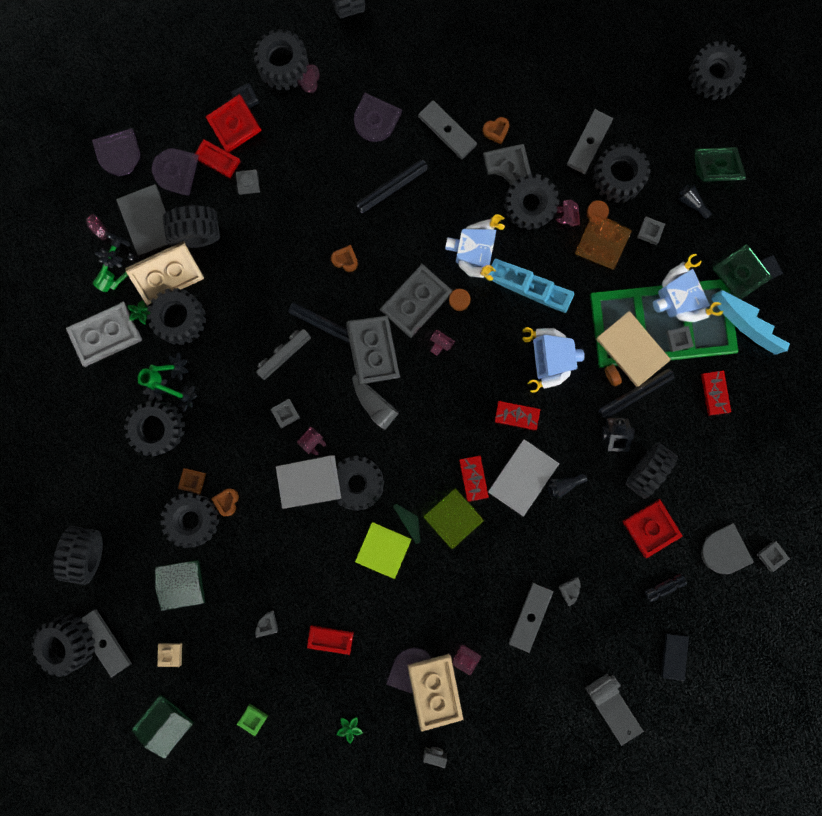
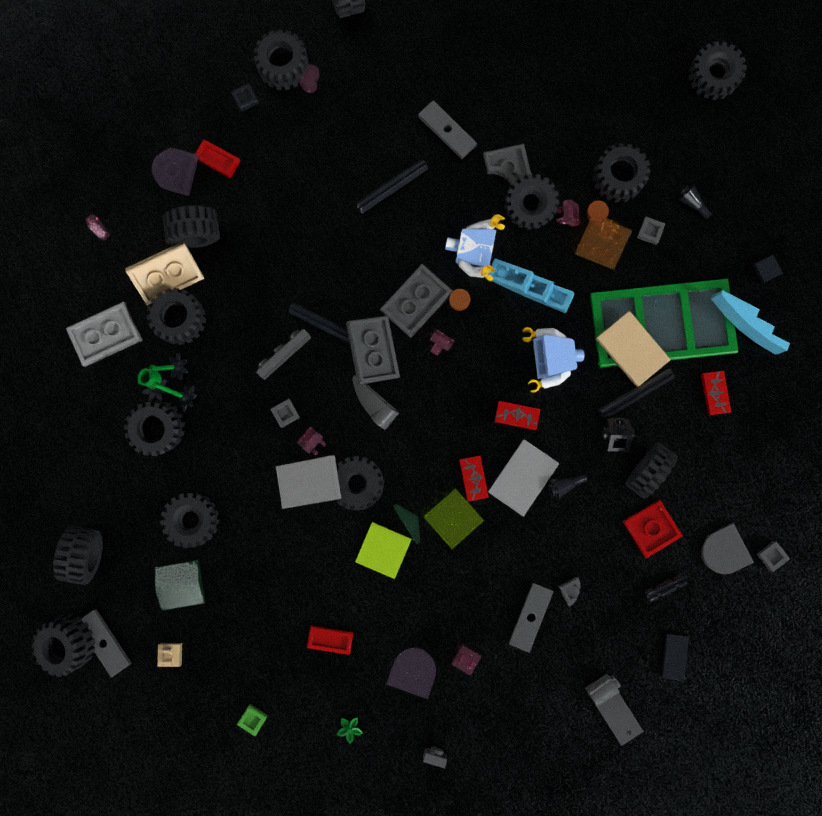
(105, 278): plant -> none
(117, 152): clear purple tile -> none
(139, 311): green plant -> none
(144, 219): dark grey tile -> none
(161, 727): clear green slope -> none
(192, 481): reddish brown plate -> none
(226, 501): dark orange tile -> none
(233, 123): red tile -> none
(247, 182): dark grey plate -> none
(267, 625): dark grey tile -> none
(345, 258): dark orange tile -> none
(375, 118): clear purple tile -> none
(435, 692): tan tile -> none
(496, 129): dark orange tile -> none
(594, 133): dark grey tile -> none
(613, 375): dark orange tile -> none
(679, 339): dark grey plate -> none
(683, 295): torso -> none
(719, 164): clear green slope -> none
(742, 272): clear green slope -> none

